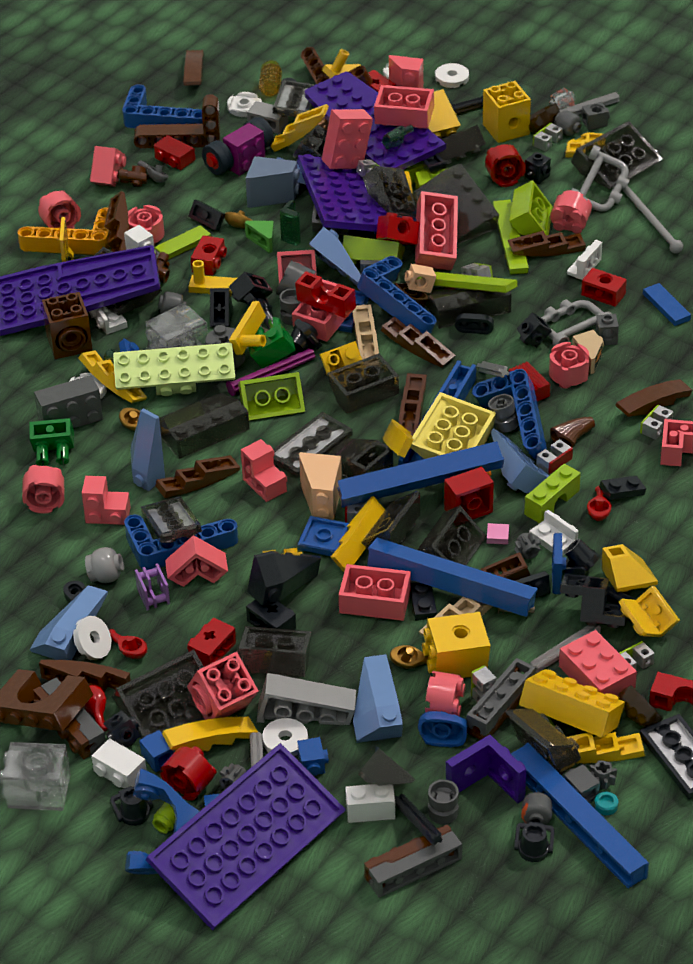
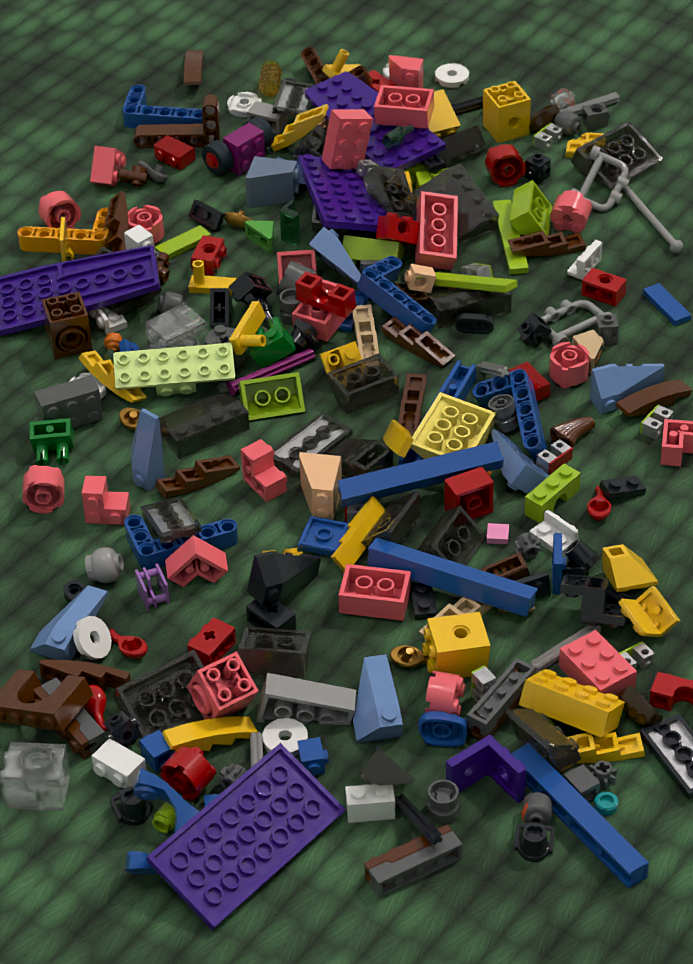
(112, 341): none -> orange plate
(615, 382): none -> medium blue wedge

